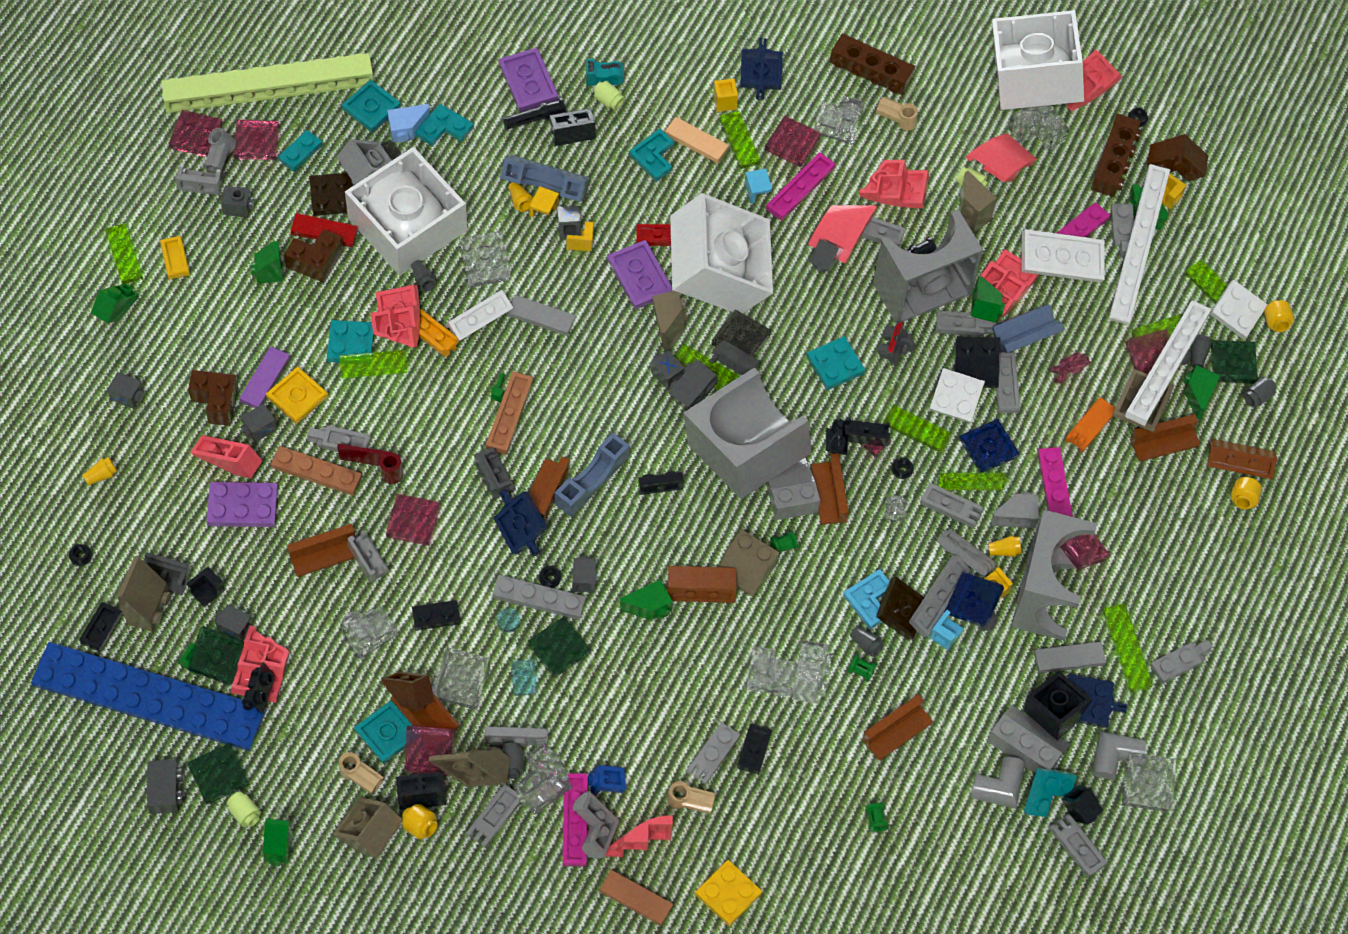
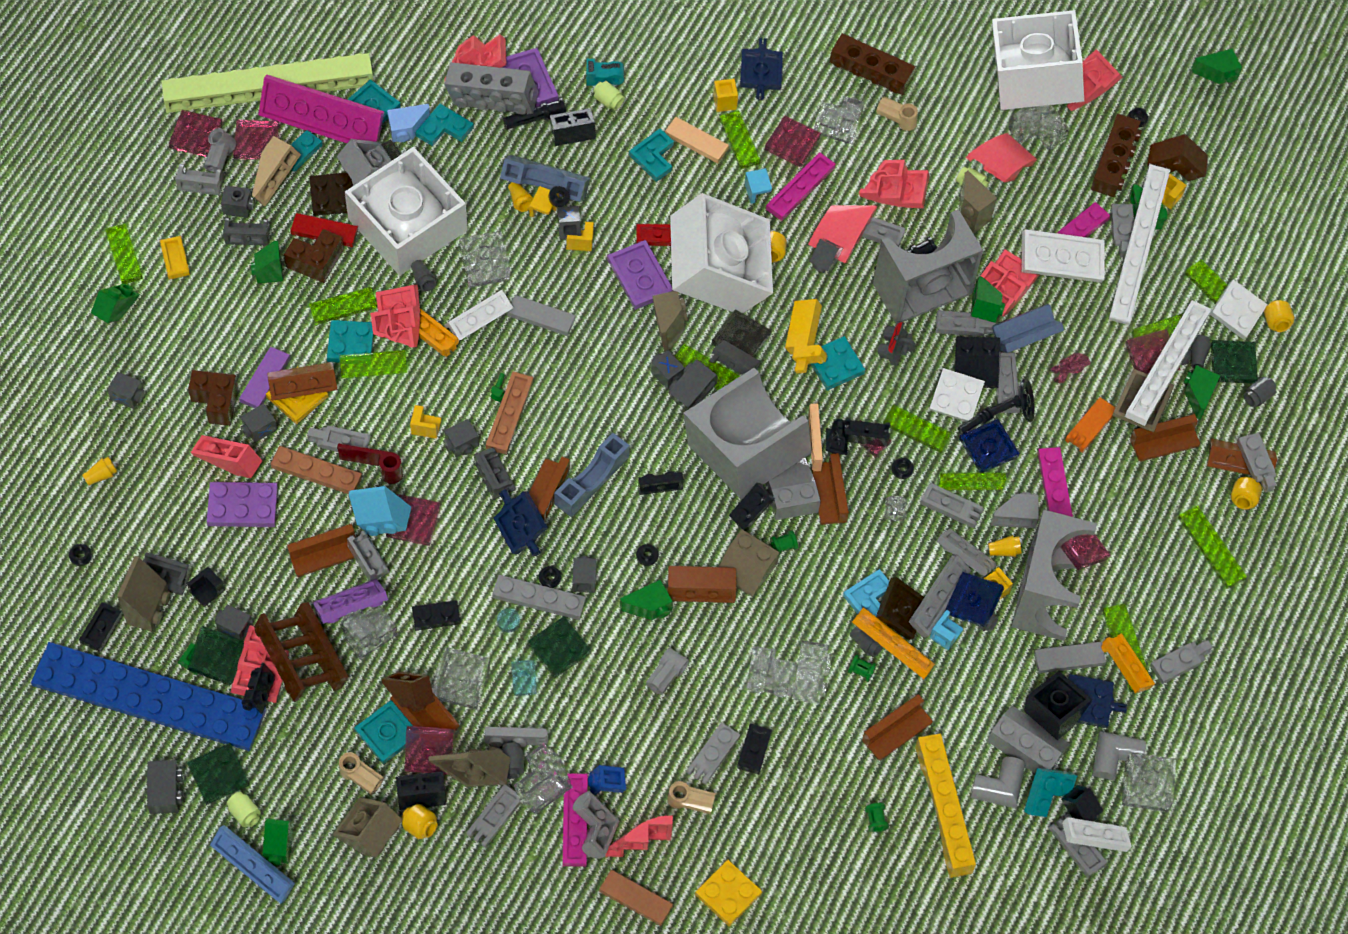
(246, 233): none -> dark grey hinge
(252, 864): none -> medium blue tile
(273, 167): none -> tan slope
(302, 381): none -> dark orange panel
(315, 638): none -> reddish brown fence
(318, 111): none -> dark pink plate
(343, 305): none -> clear neon green tile
(350, 600): none -> medium lavender plate
(379, 510): none -> medium azure slope
(424, 424): none -> yellow panel
(461, 438): none -> dark grey brick
(476, 53): none -> coral slope
(491, 88): none -> light grey brick
(558, 202): none -> black plate
(647, 560): none -> black plate
(670, 666): none -> light grey piece
(751, 506): none -> black plate
(778, 246): none -> yellow head
(803, 333): none -> yellow piece
(815, 437): none -> light nougat tile
(893, 643): none -> light orange tile
(953, 831): none -> yellow arch
(1022, 401): none -> black dish
(1096, 834): none -> white plate
(1128, 663): none -> light orange hinge
(1212, 547): none -> clear neon green tile
(1218, 66): none -> green slope
(1258, 460): none -> light grey hinge

